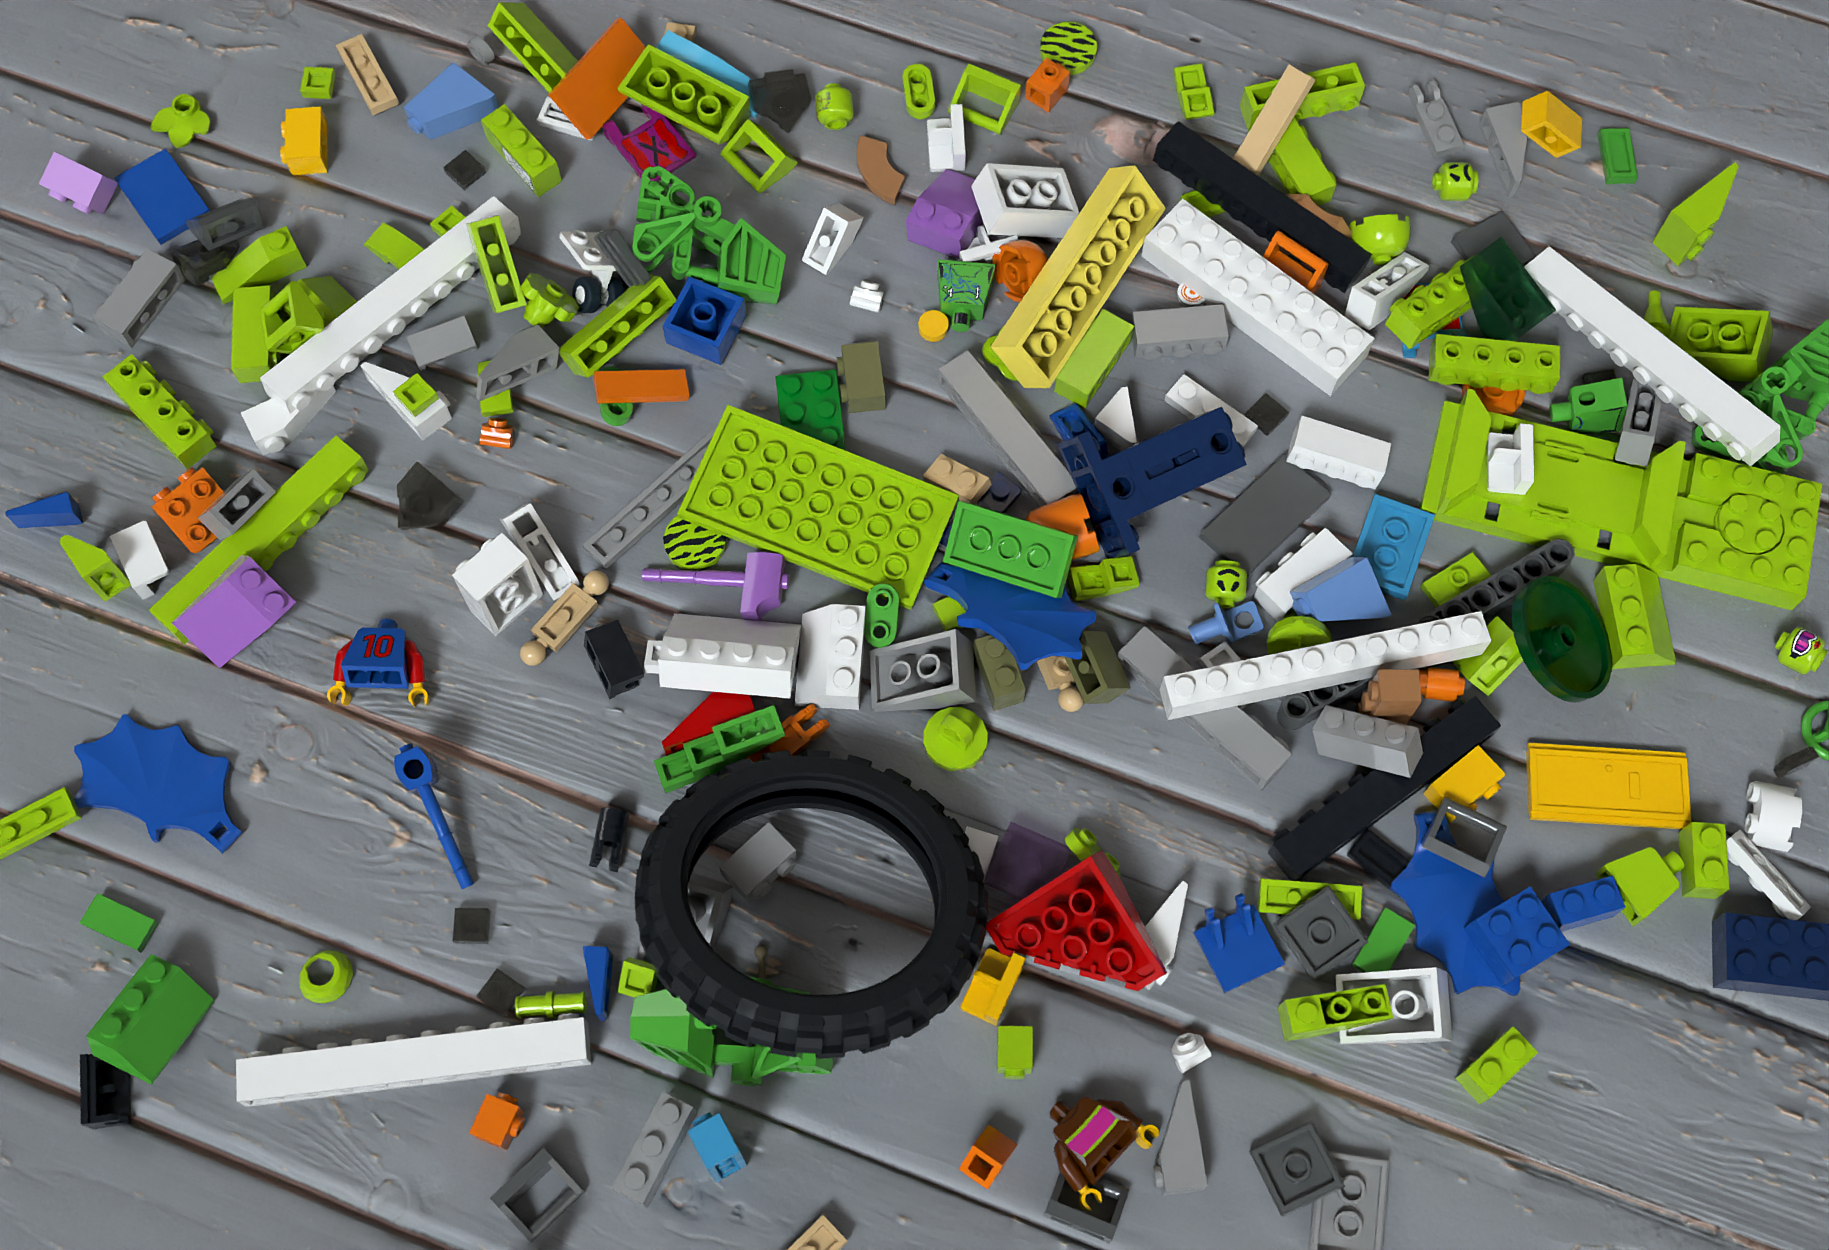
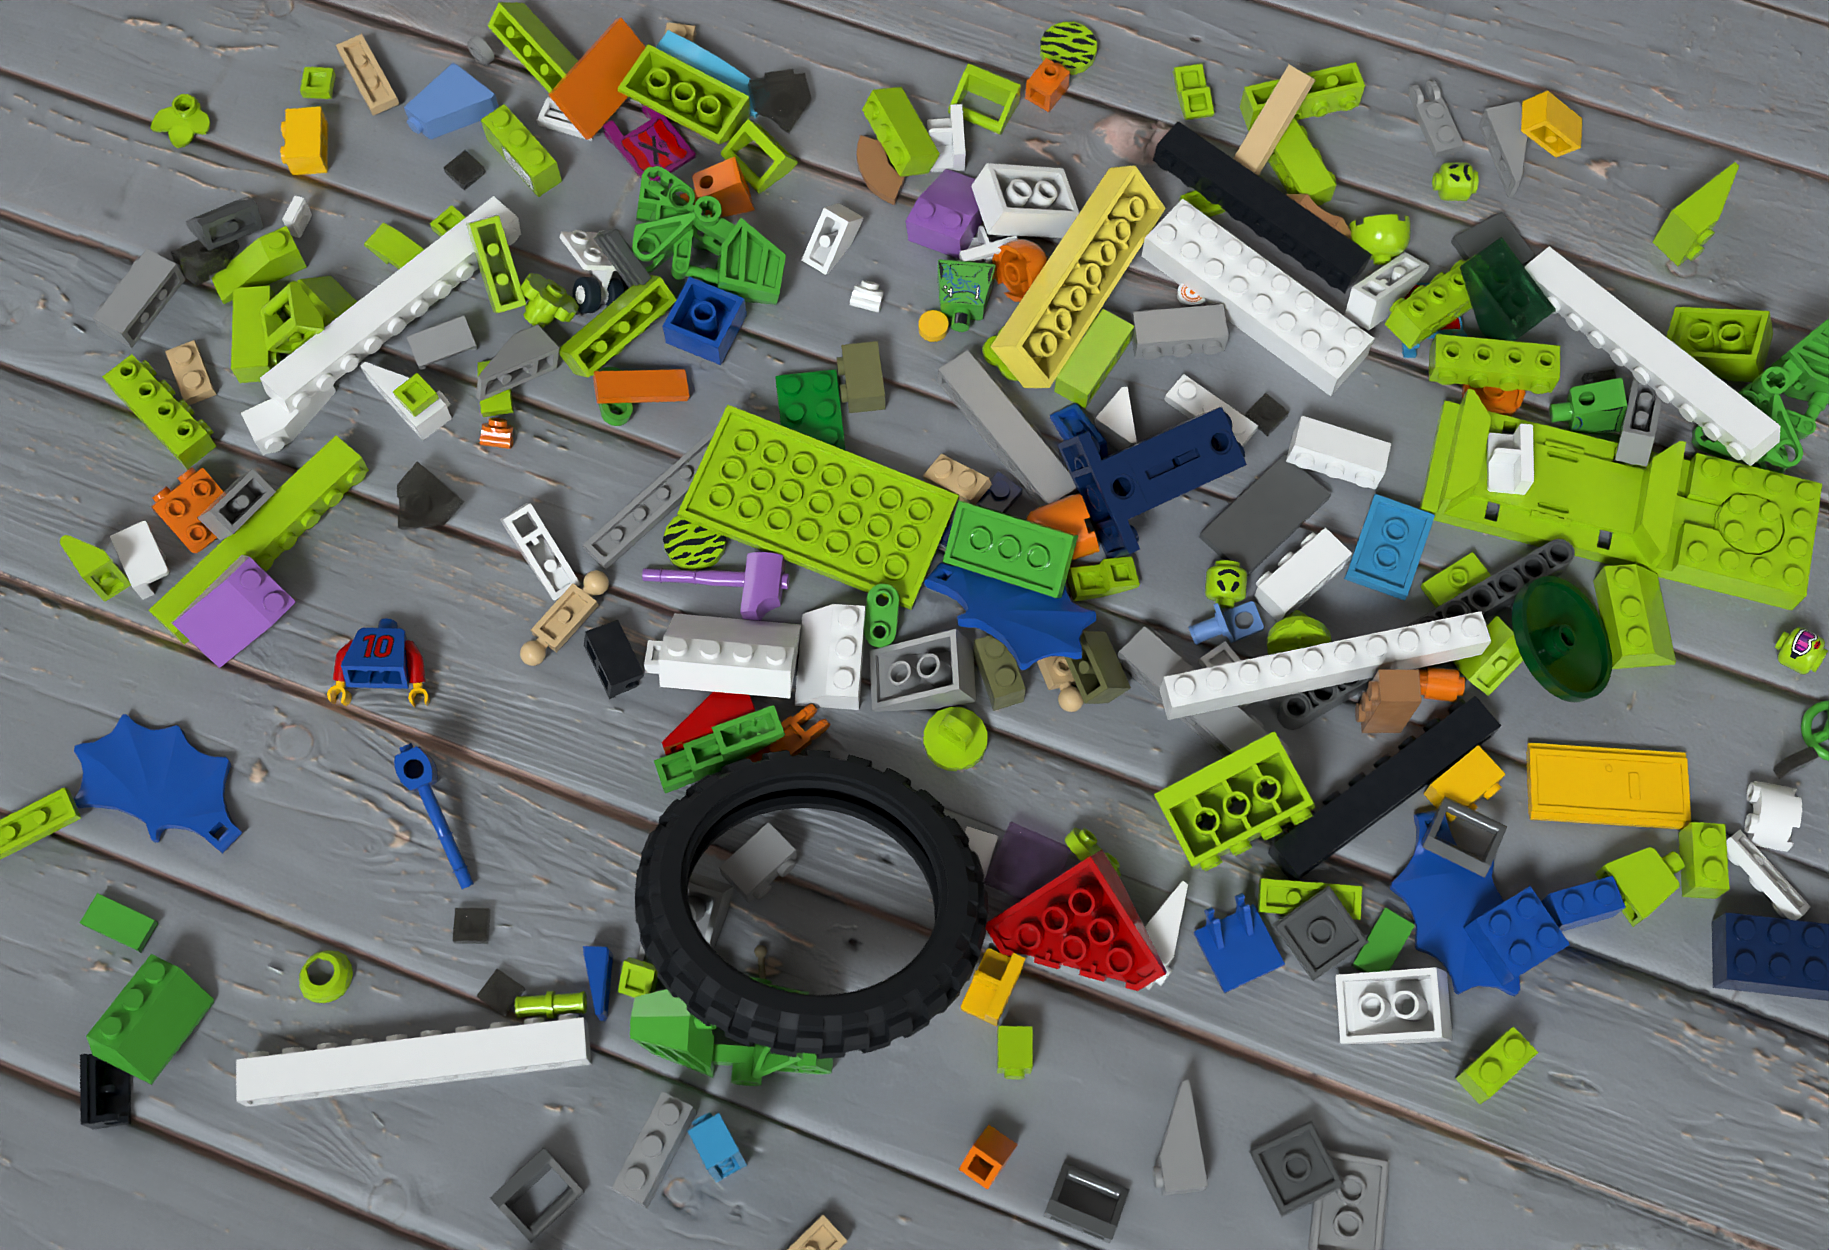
(51, 511): blue slope -> none
(78, 183): lavender brick -> none
(161, 195): blue tile -> none
(190, 372): none -> tan plate
(297, 216): none -> white tile
(497, 583): white brick -> none
(498, 1120): orange brick -> none
(610, 833): black hinge -> none
(725, 184): none -> orange torso
(834, 106): lime head -> none
(900, 131): none -> lime brick
(918, 93): lime plate -> none
(947, 613): lime tile -> none
(1093, 1138): reddish brown torso -> none
(1189, 1051): white plate -> none
(1232, 779): none -> lime brick
(1293, 269): orange tile -> none
(1333, 1012): lime slope -> none
(1342, 593): medium blue slope -> none
(1368, 741): light grey brick -> none
(1378, 858): black tile -> none
(1617, 156): bright green tile -> none
(1655, 315): lime cone -> none

